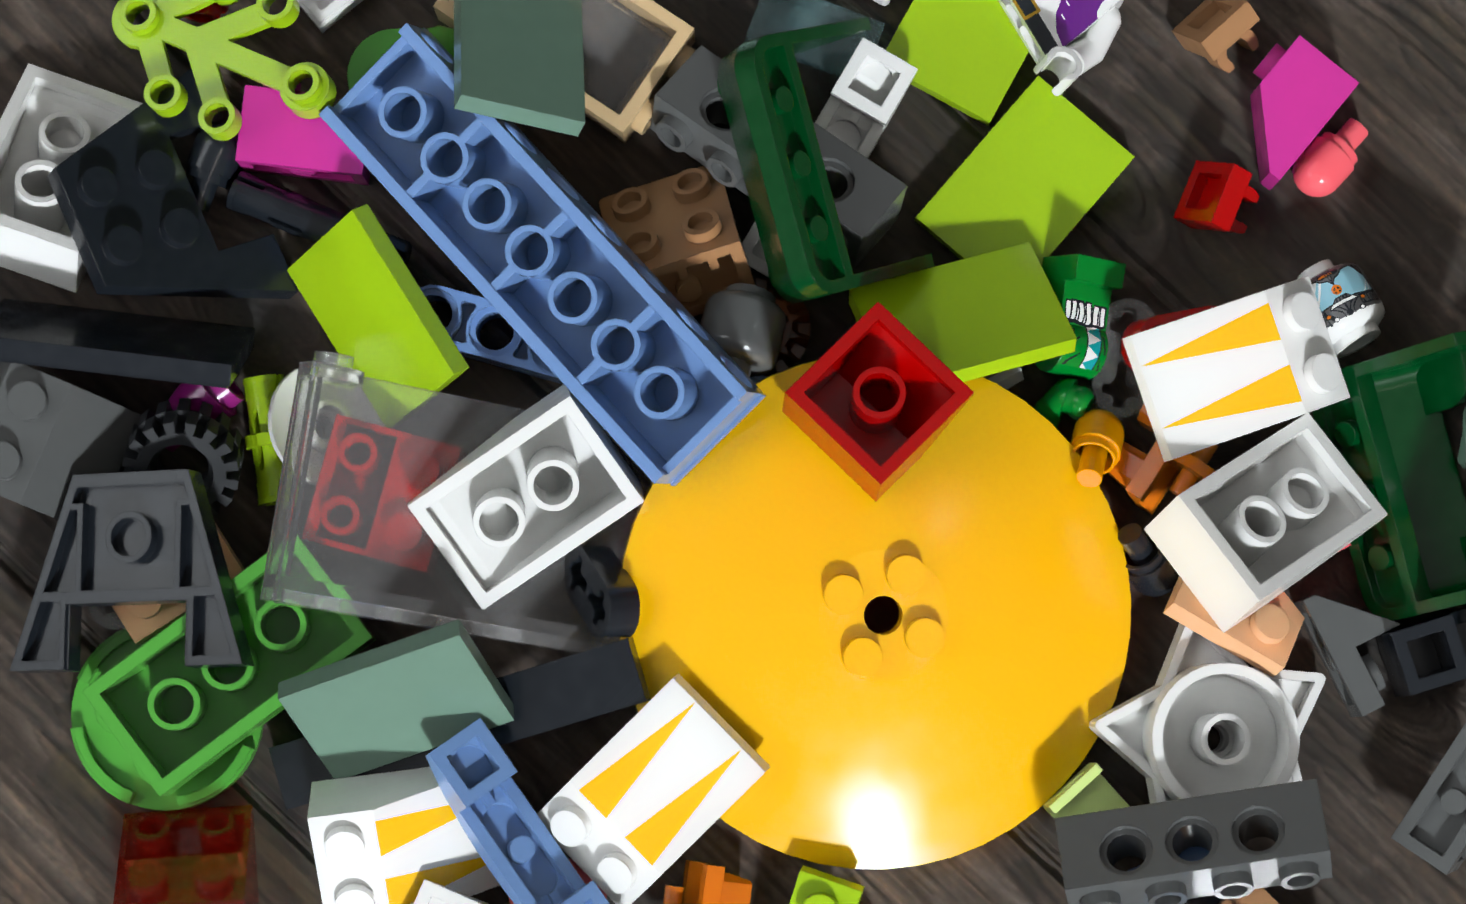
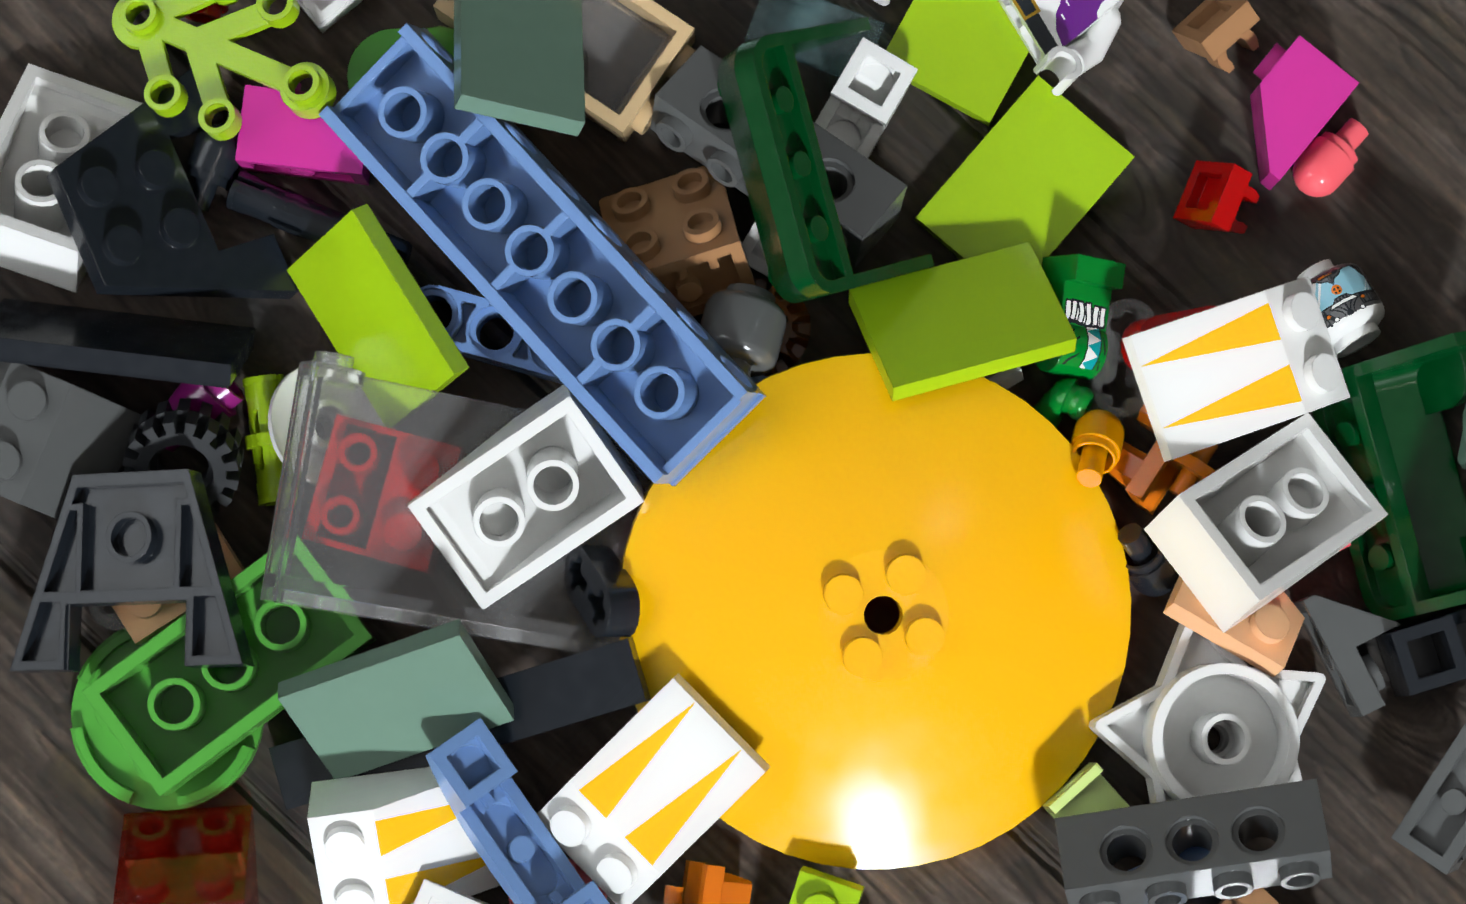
(876, 401): red slope -> none

